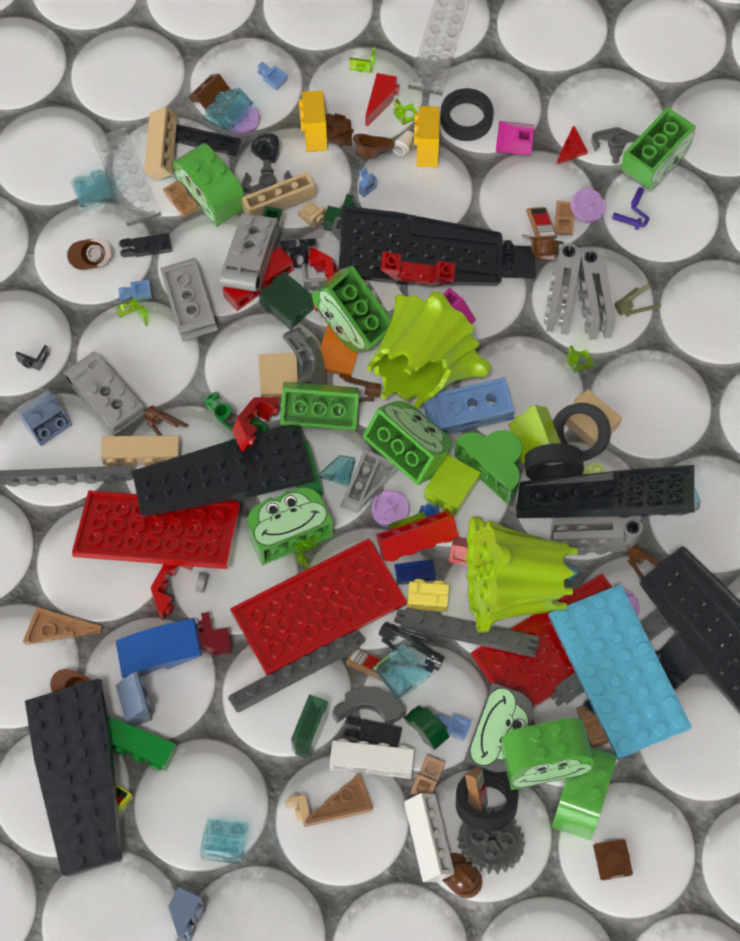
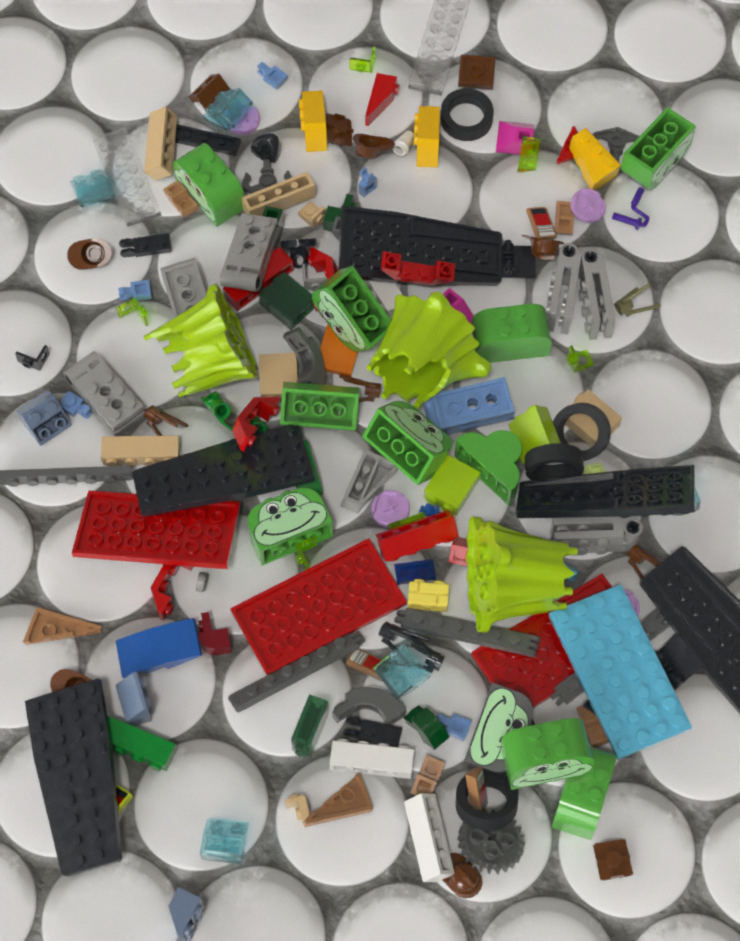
(74, 404): none -> medium blue plate
(211, 345): none -> lime piece
(339, 470): clear light blue slope -> none
(399, 112): clear neon green bracket -> none
(476, 72): none -> reddish brown plate
(512, 333): none -> bright green brick
(528, 154): none -> clear neon green slope
(593, 159): none -> yellow wedge

